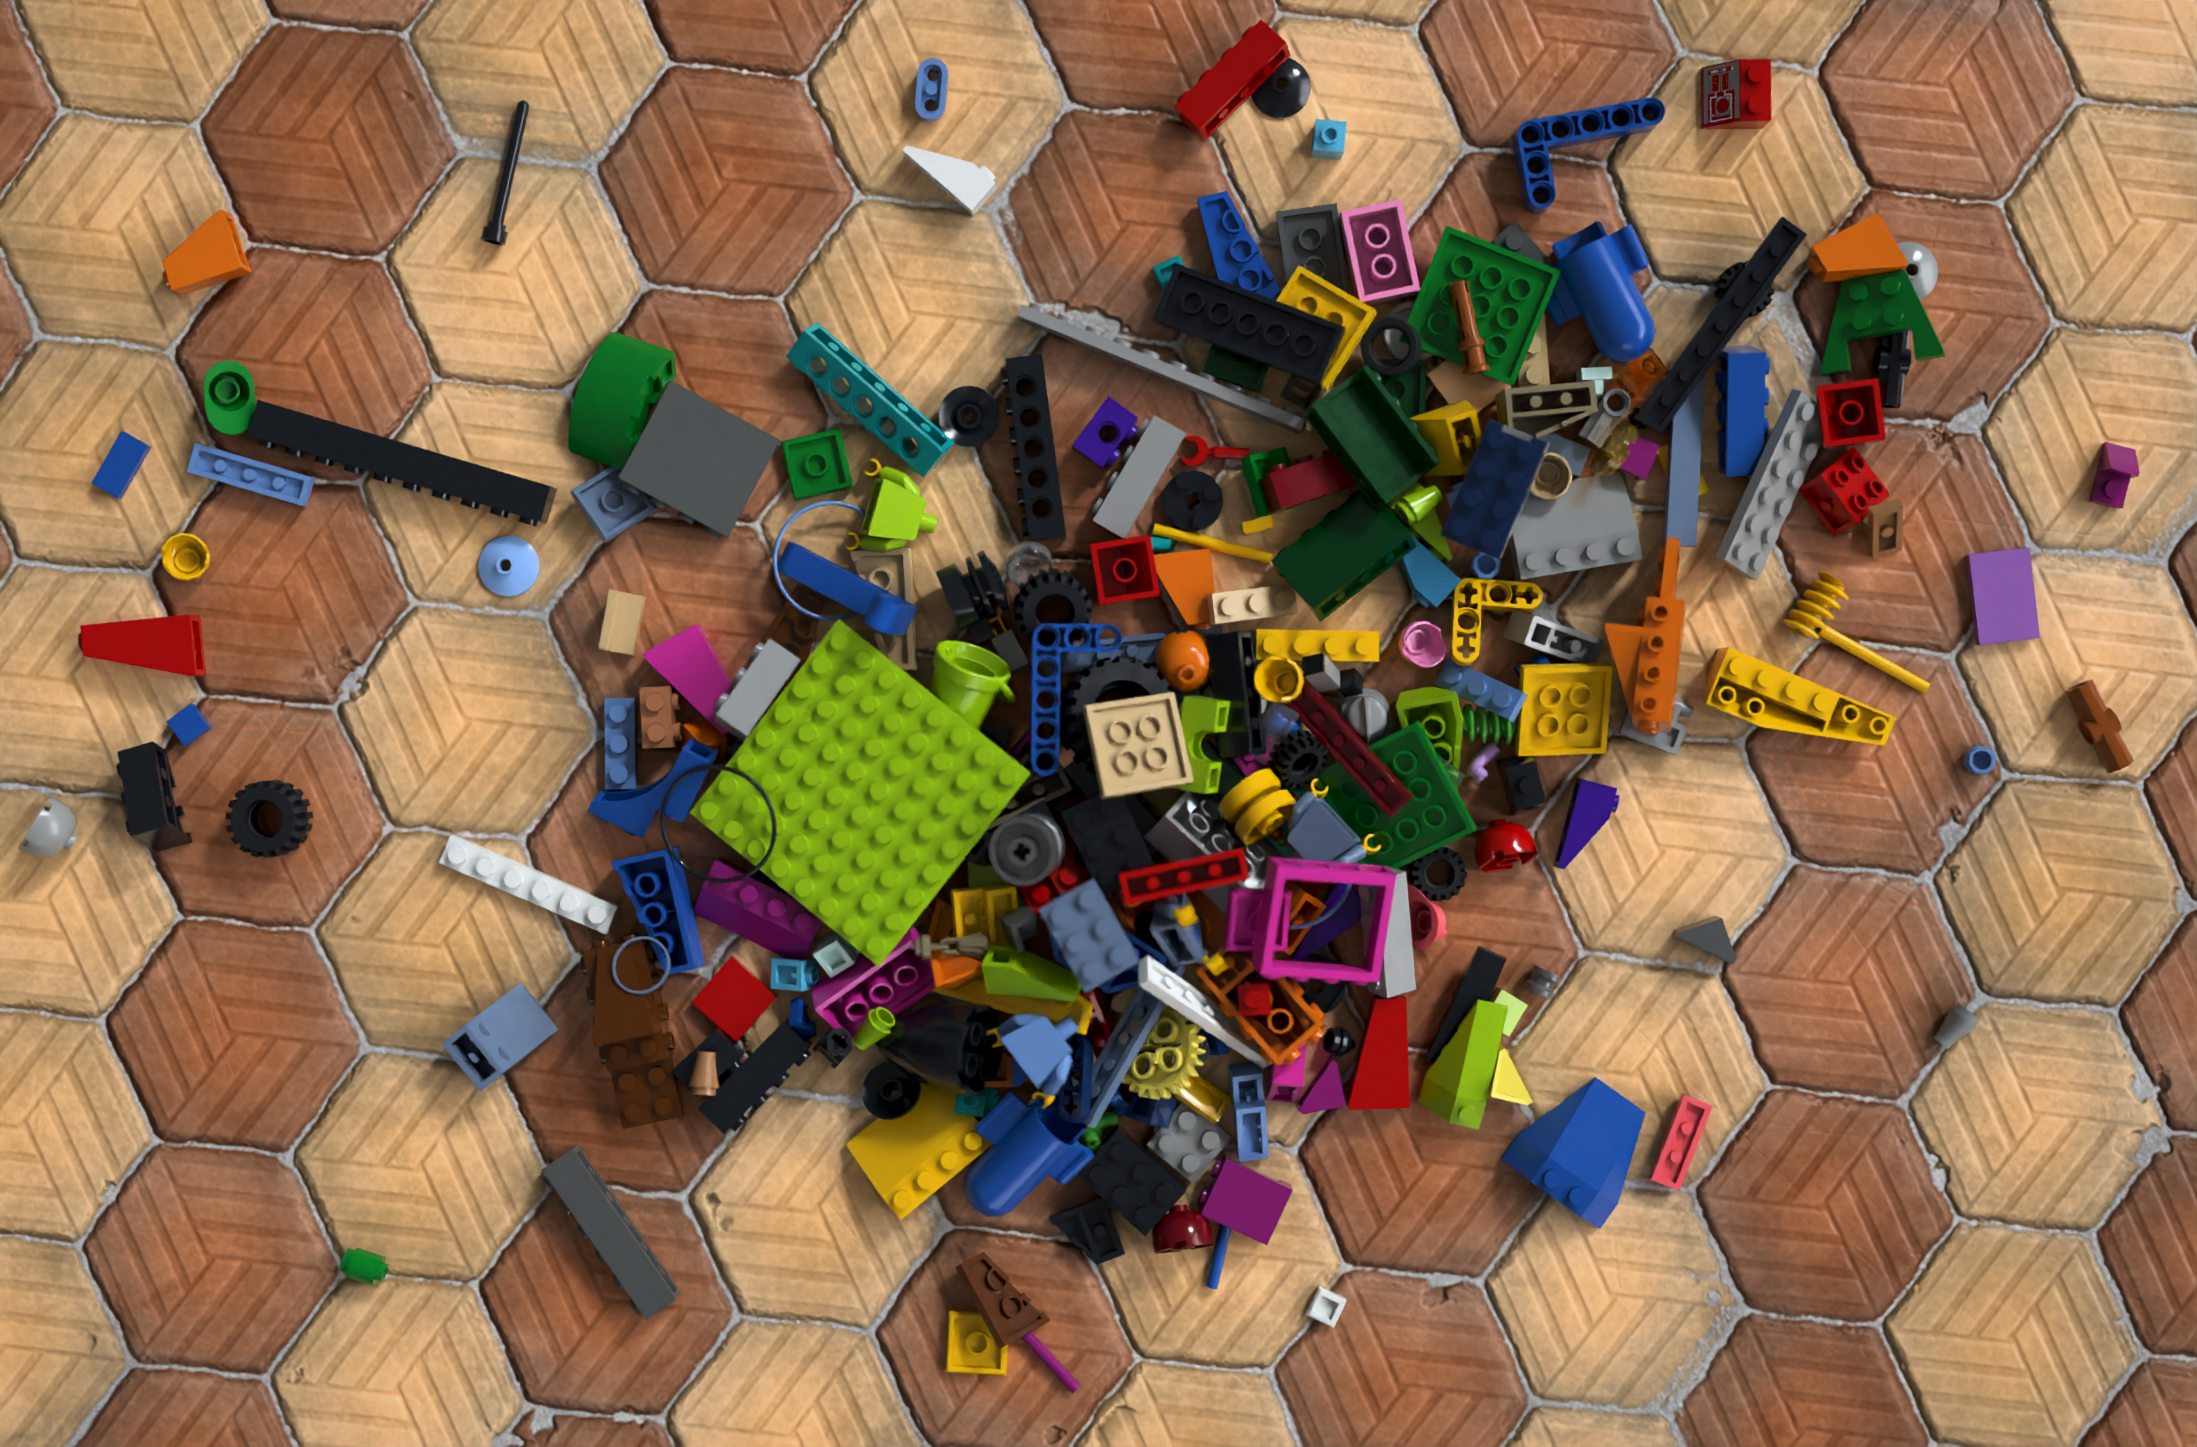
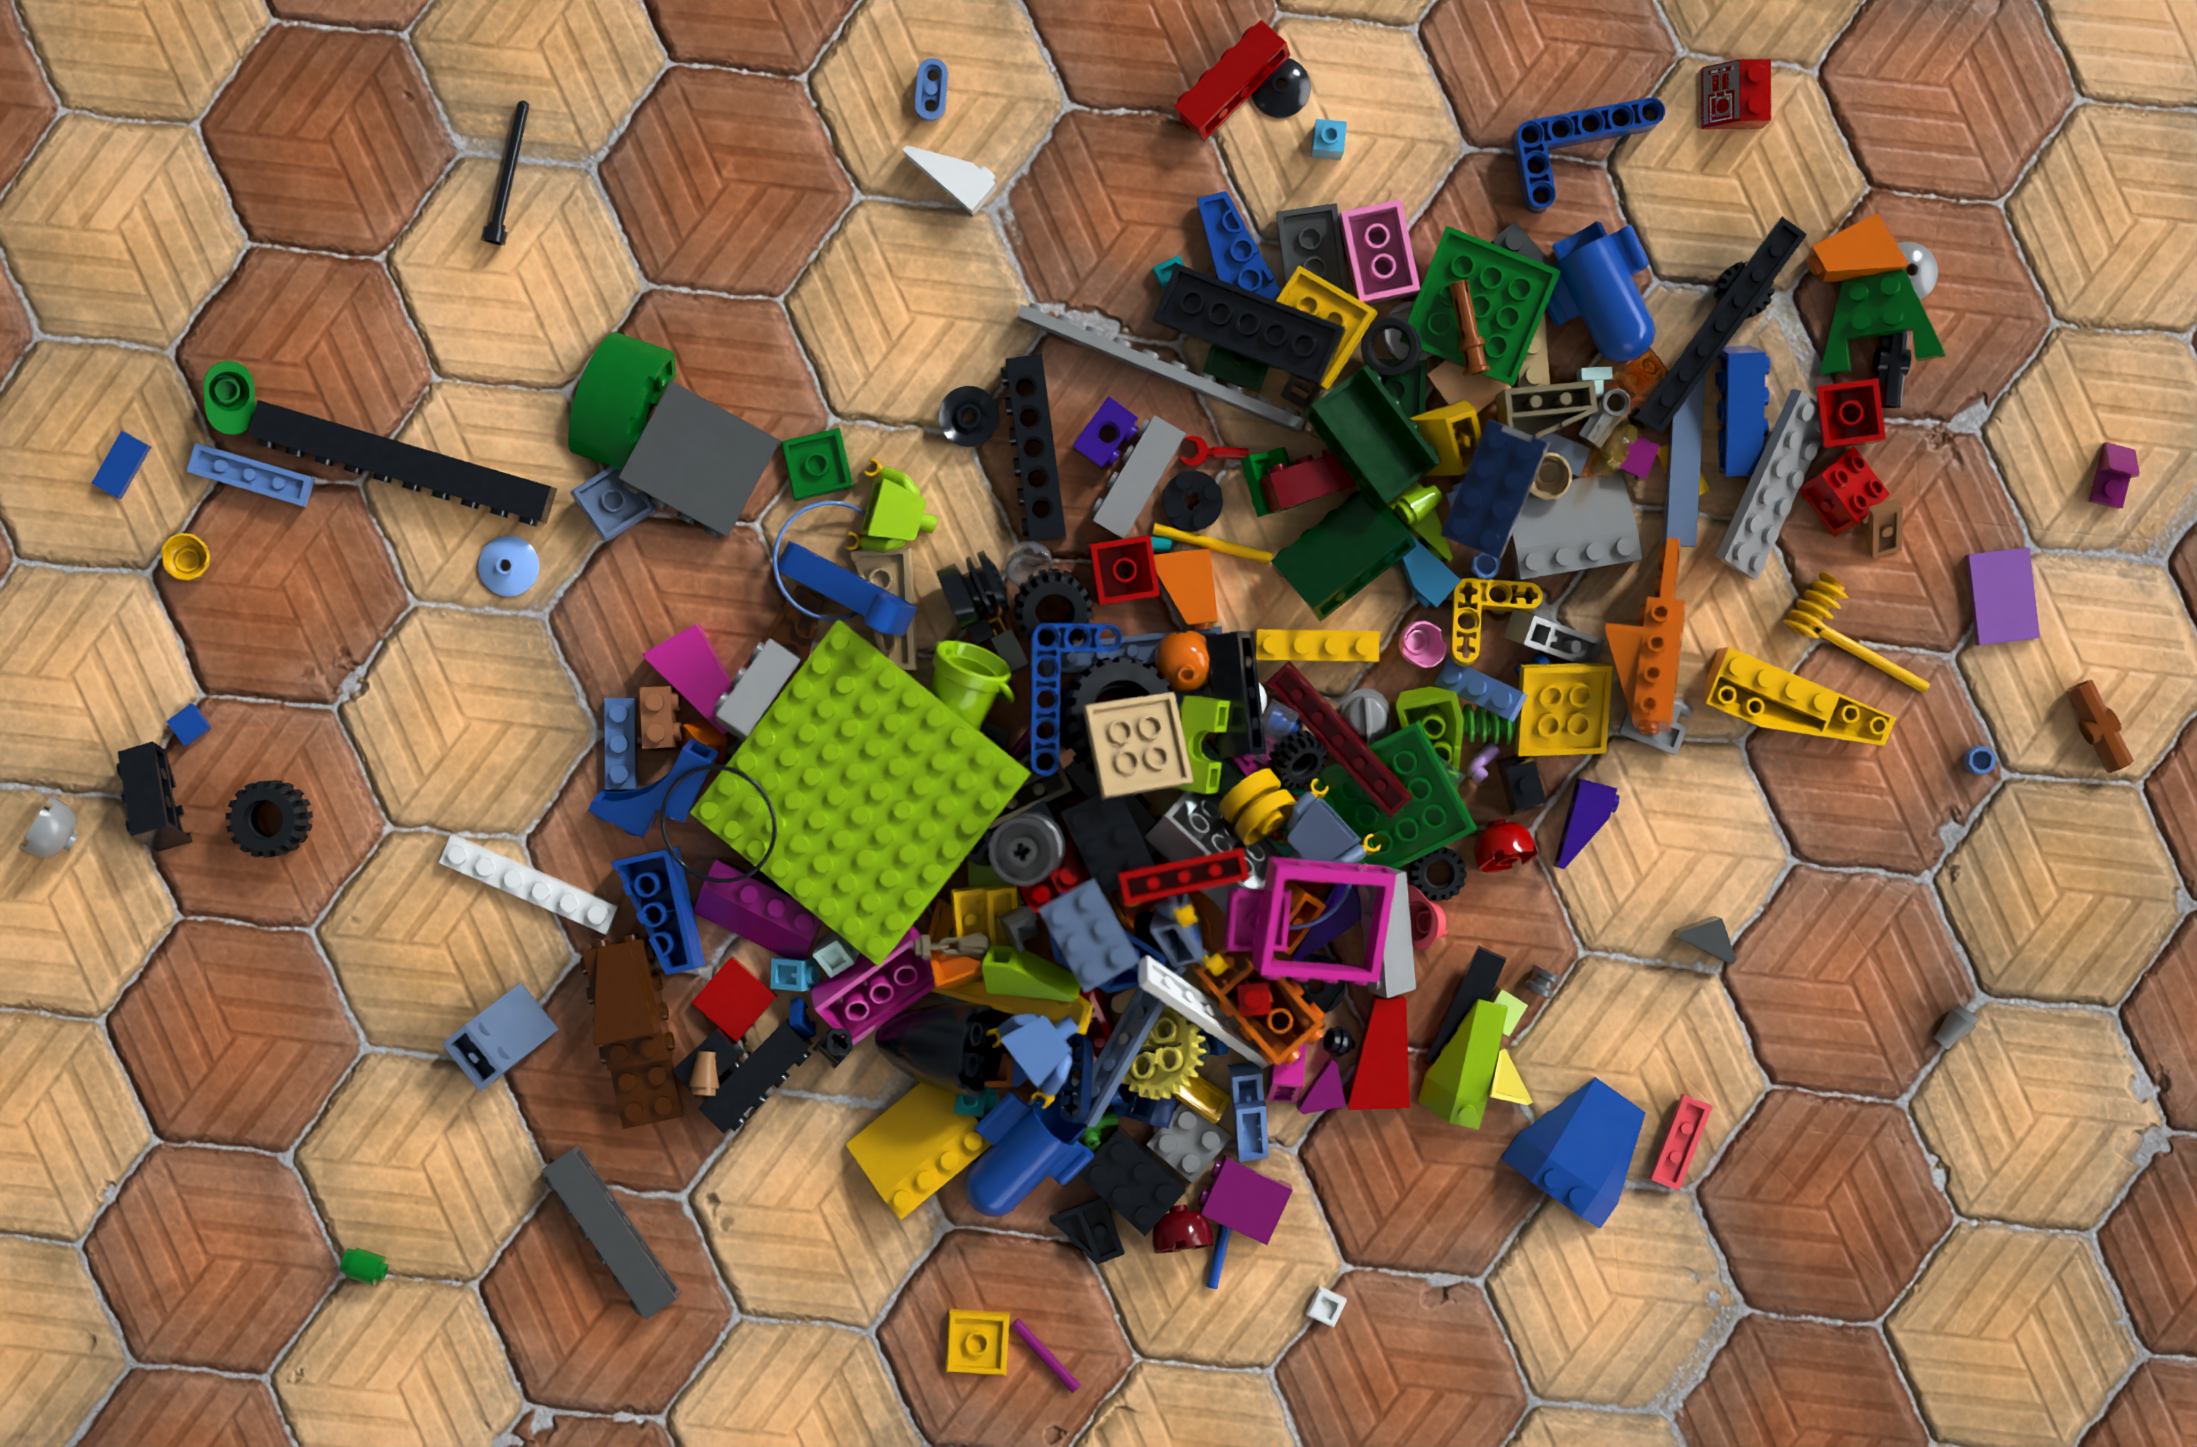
(153, 643): red slope -> none
(207, 256): orange slope -> none
(621, 622): tan panel -> none
(627, 943): sand blue piece -> none
(874, 1028): lime cone -> none
(880, 1084): black dish -> none
(885, 401): teal brick -> none
(999, 1303): reddish brown wing -> none
(1251, 604): tan plate -> none
(1256, 525): yellow tile -> none
(1278, 679): yellow hair -> none
(1326, 676): piece -> none

